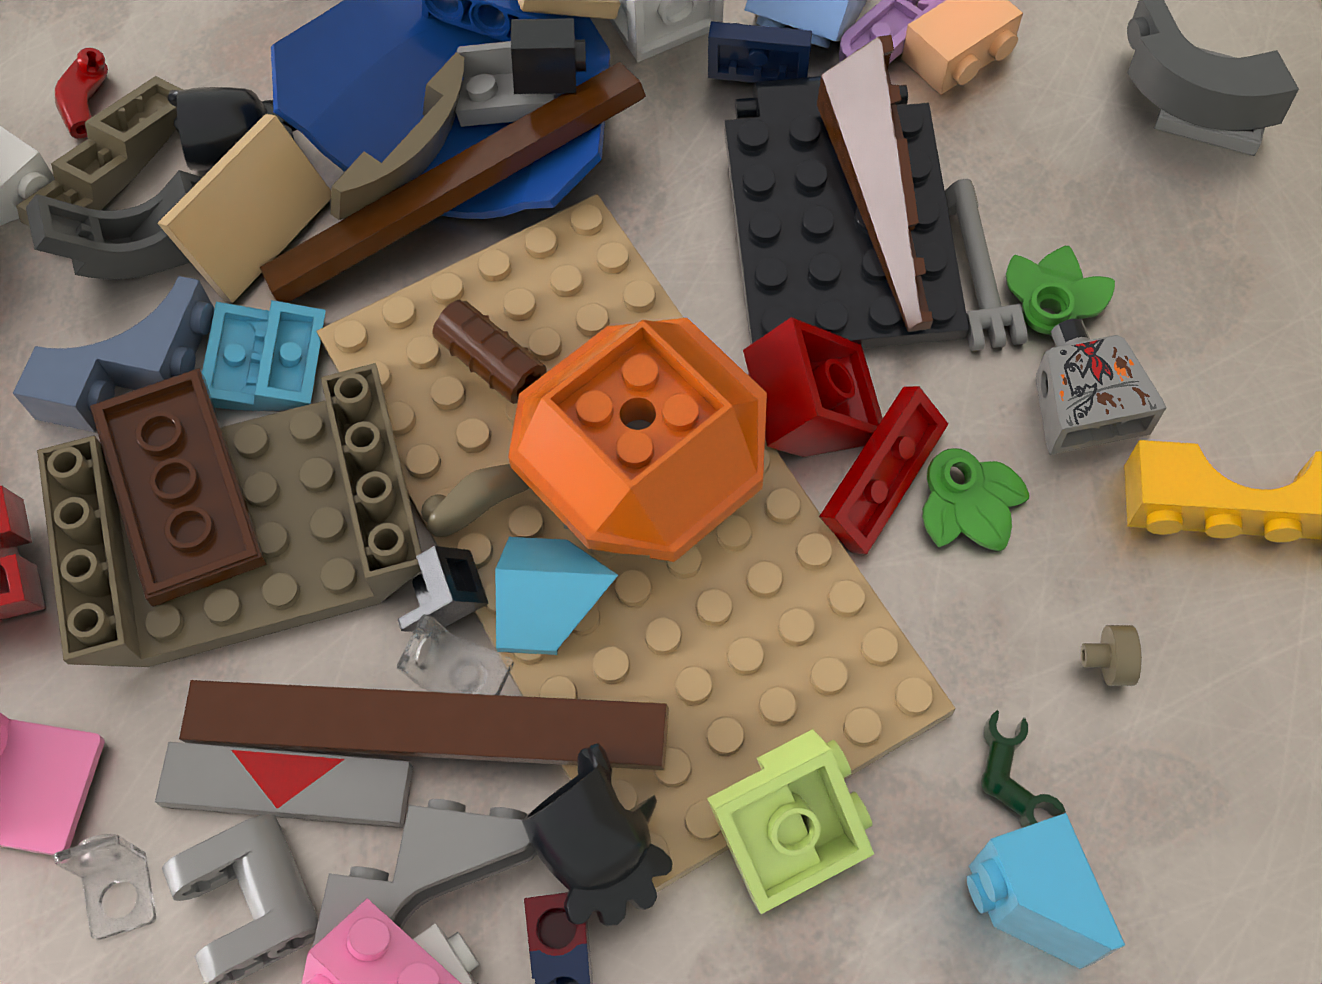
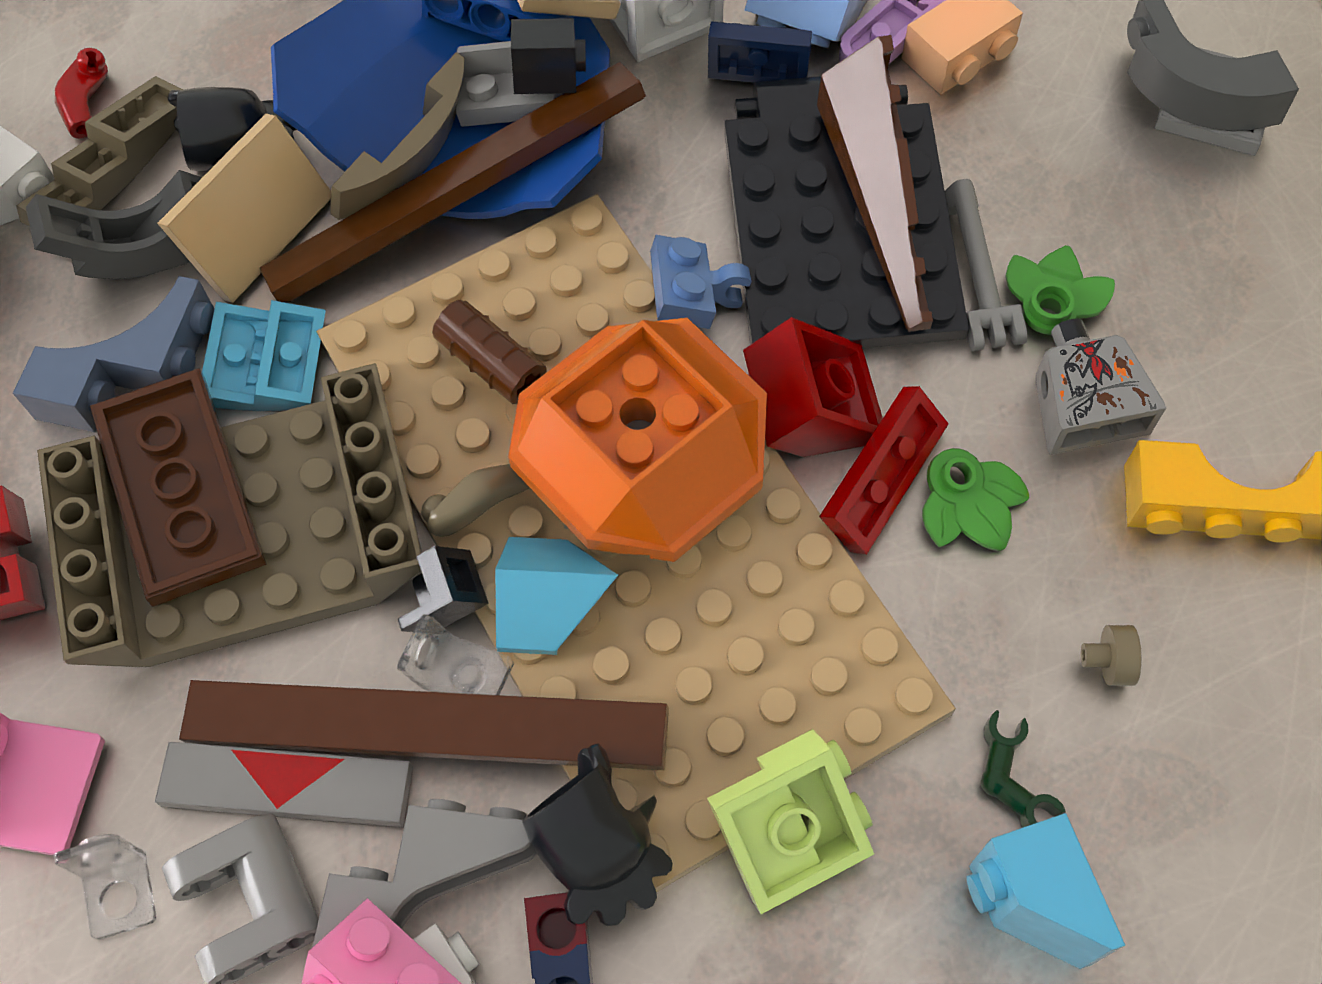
(687, 286): none -> medium blue plate

